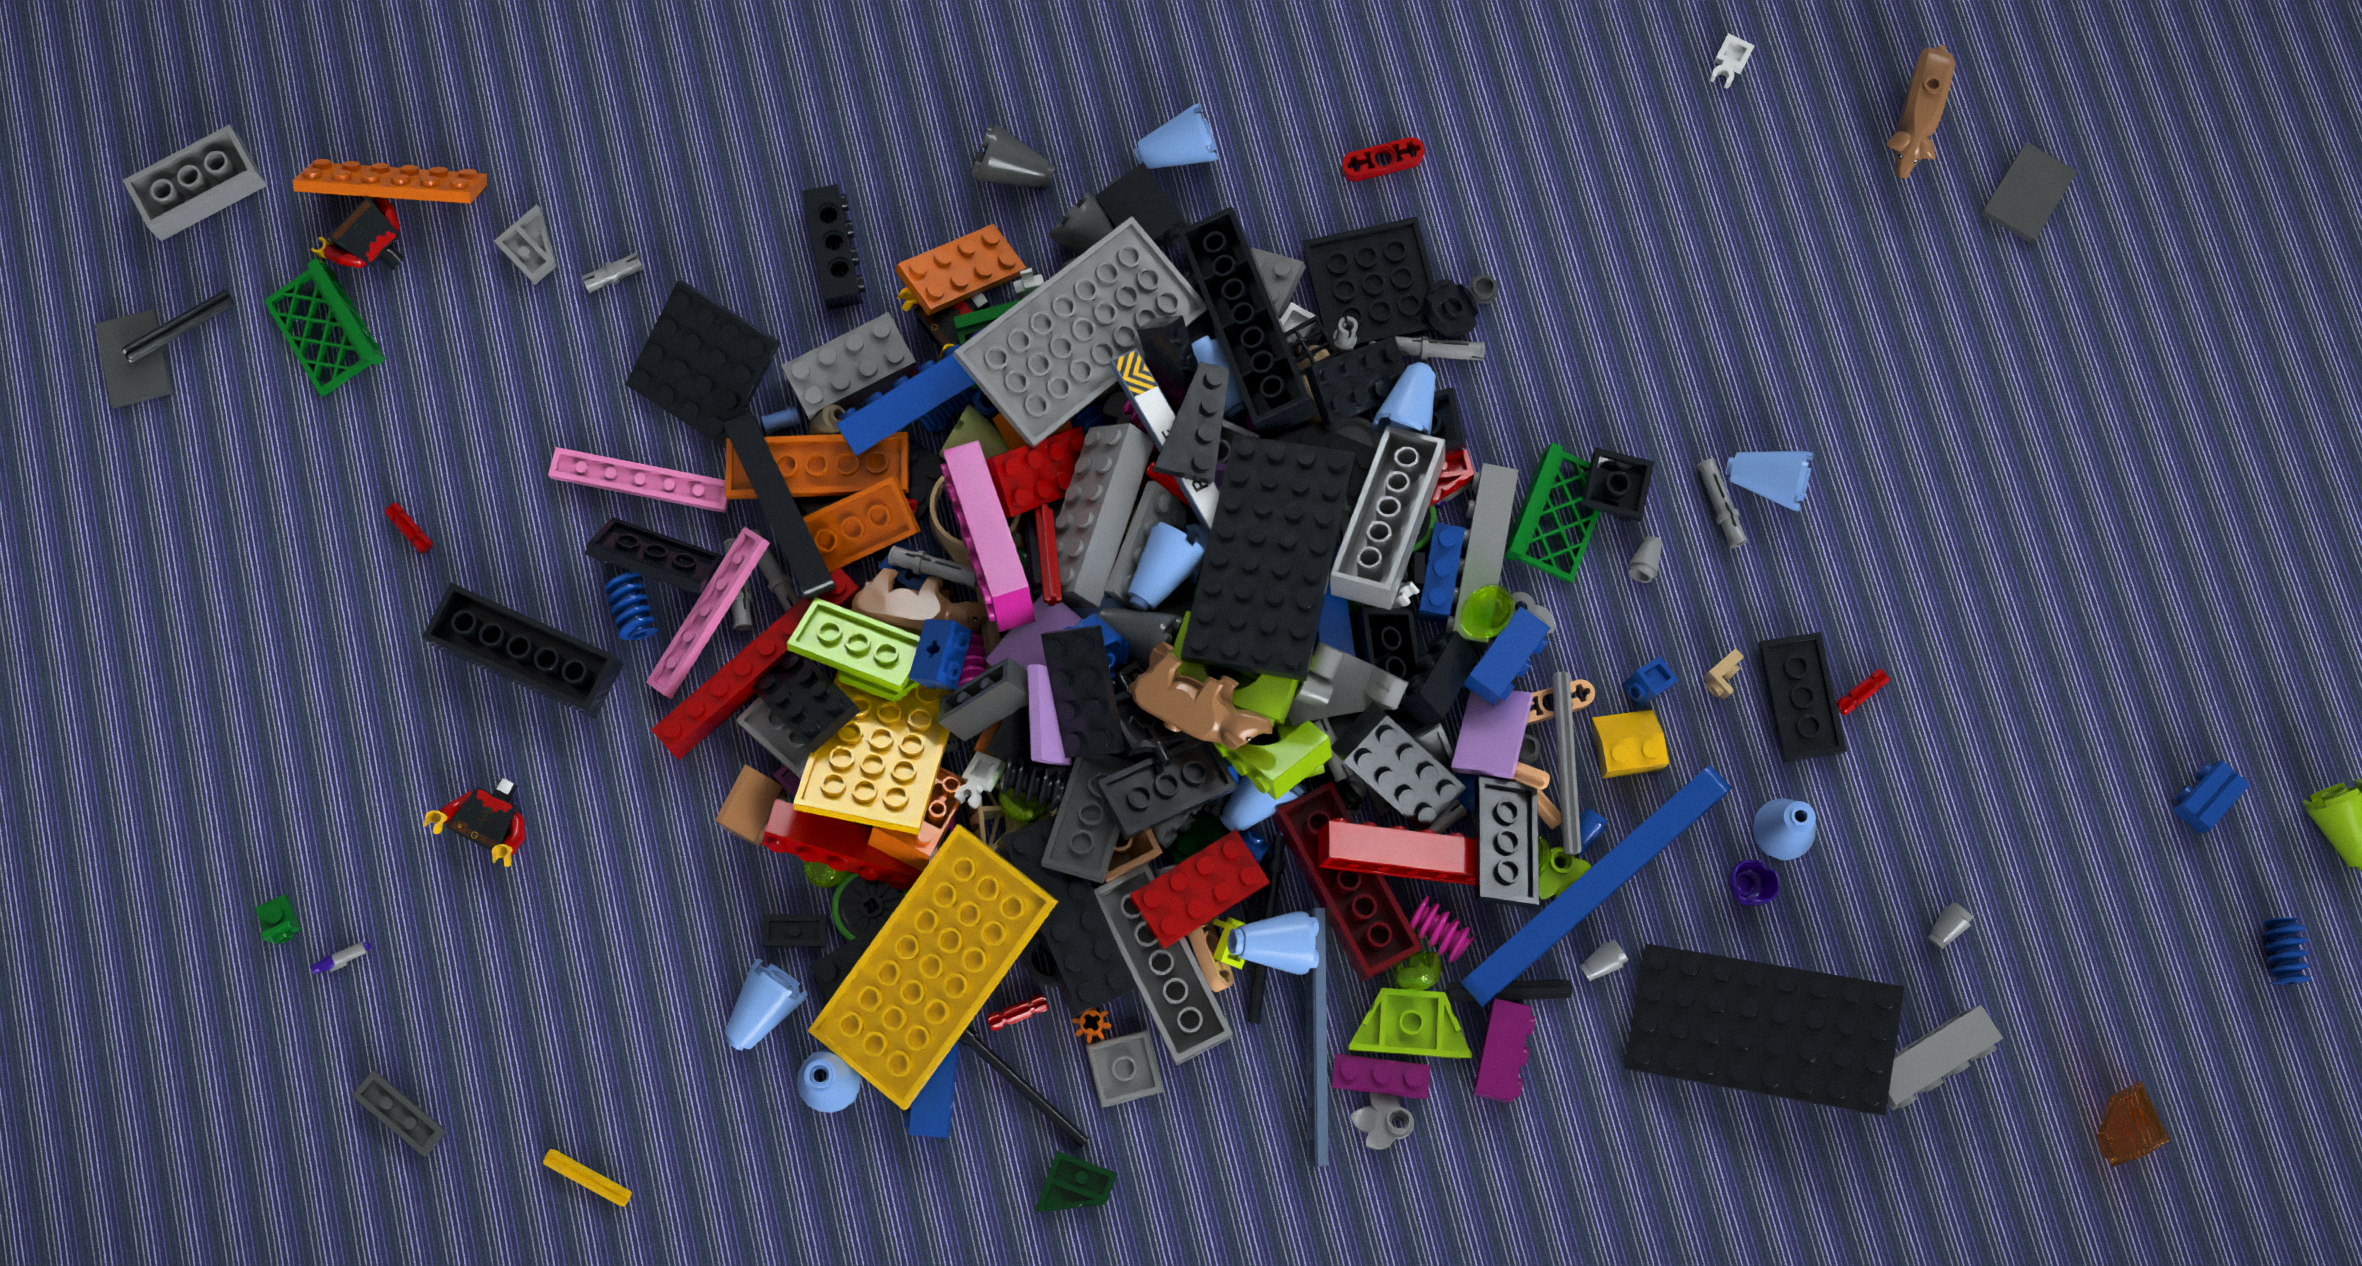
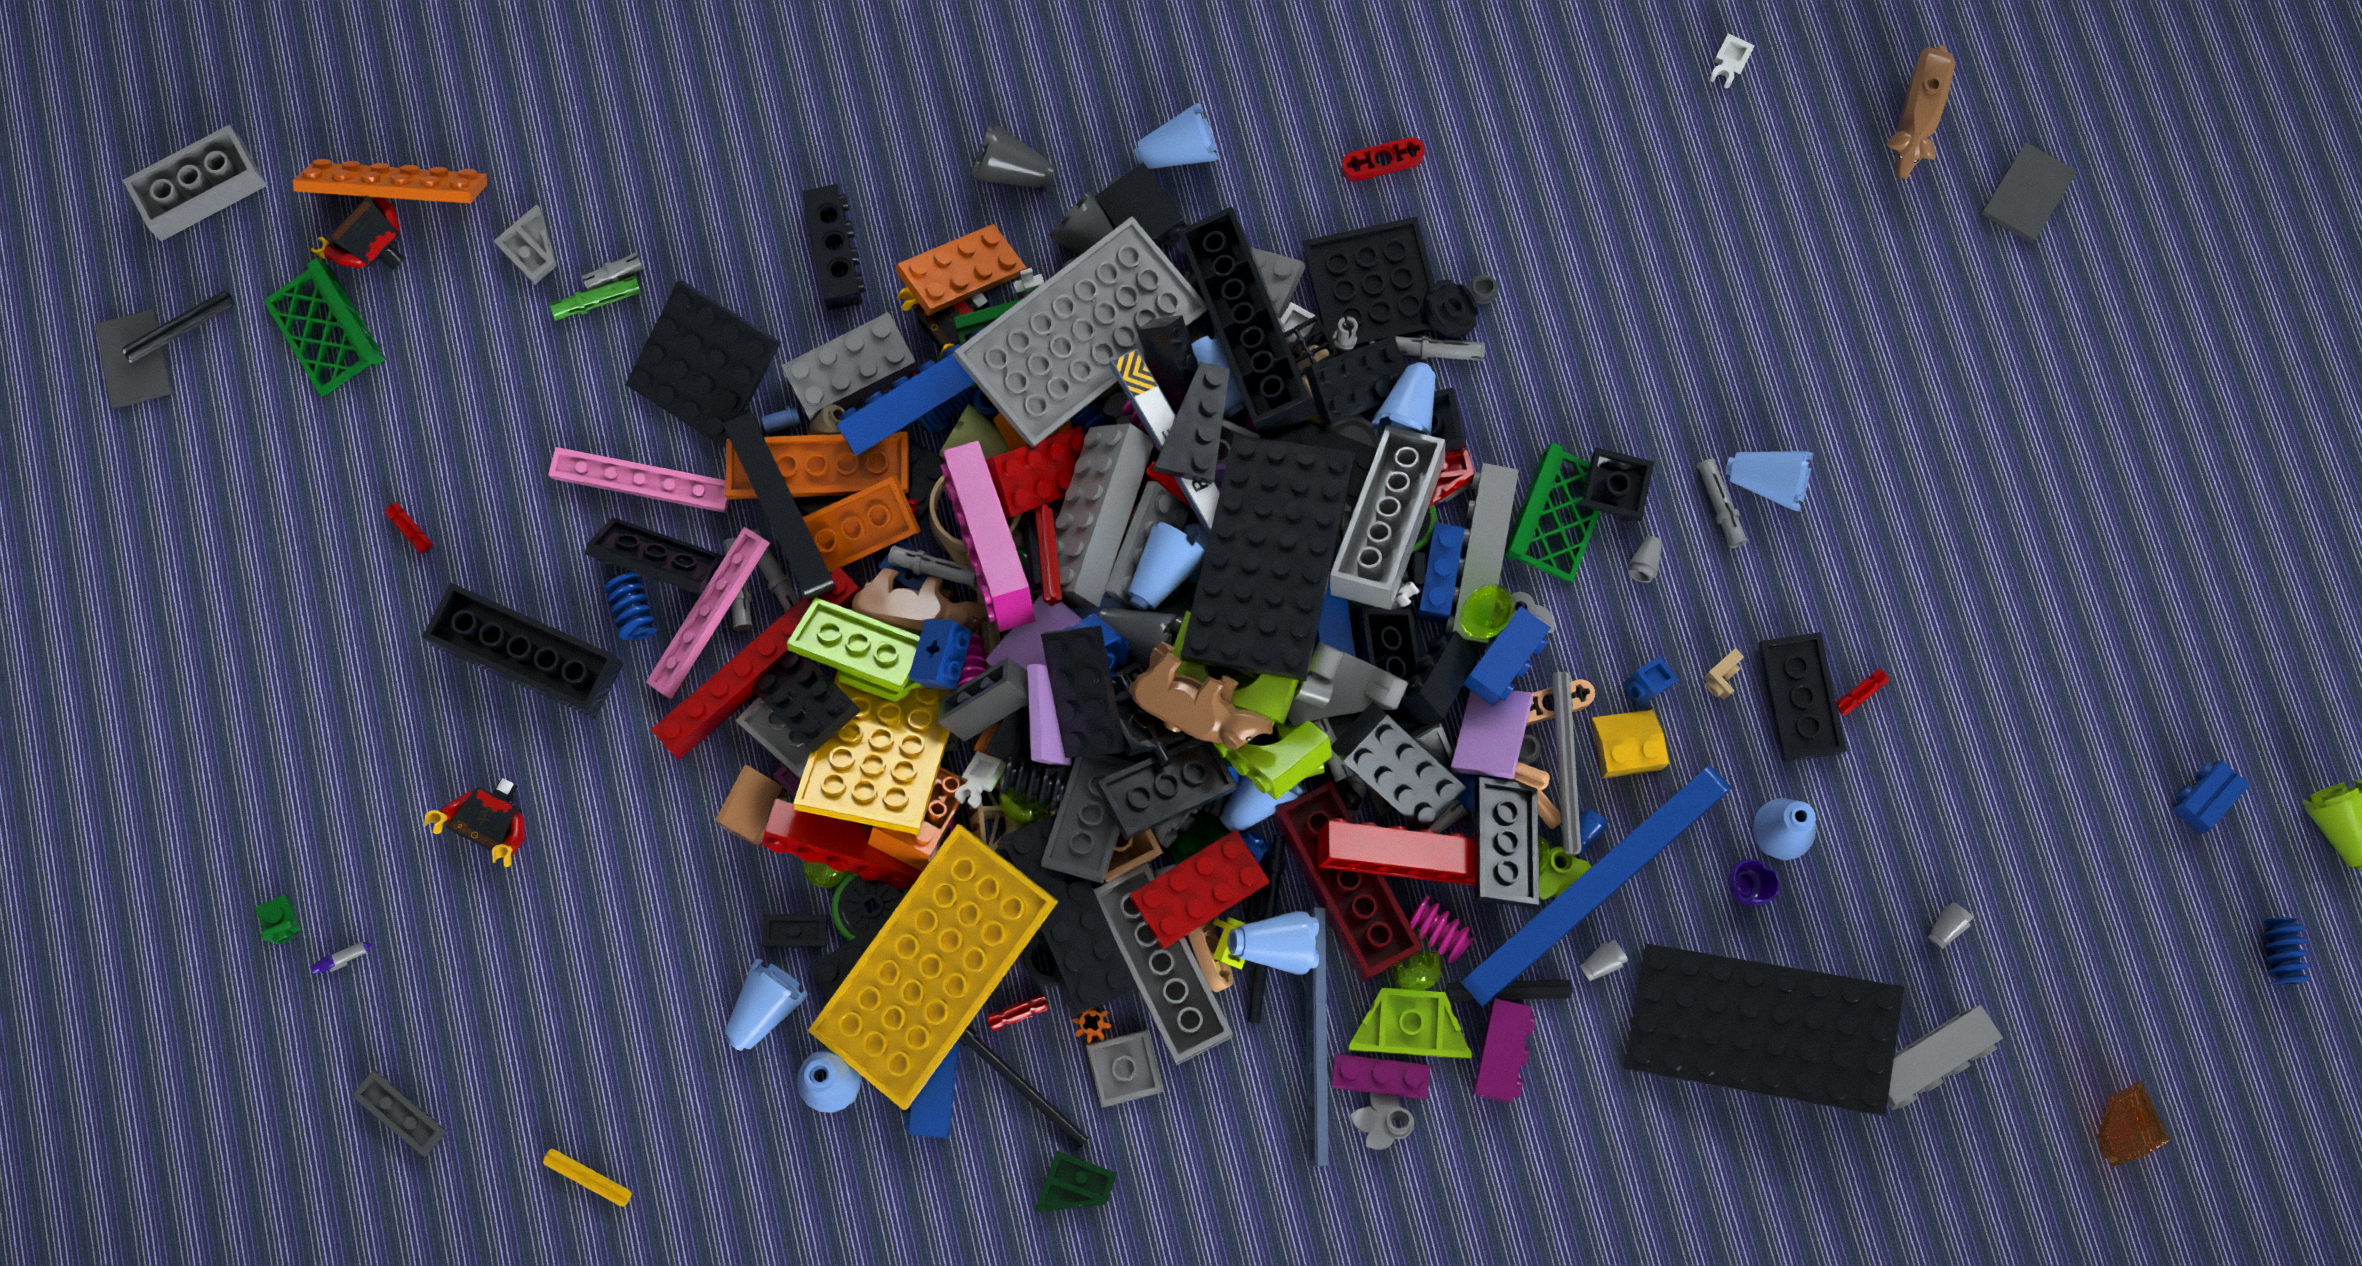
(594, 298): none -> bright green pin

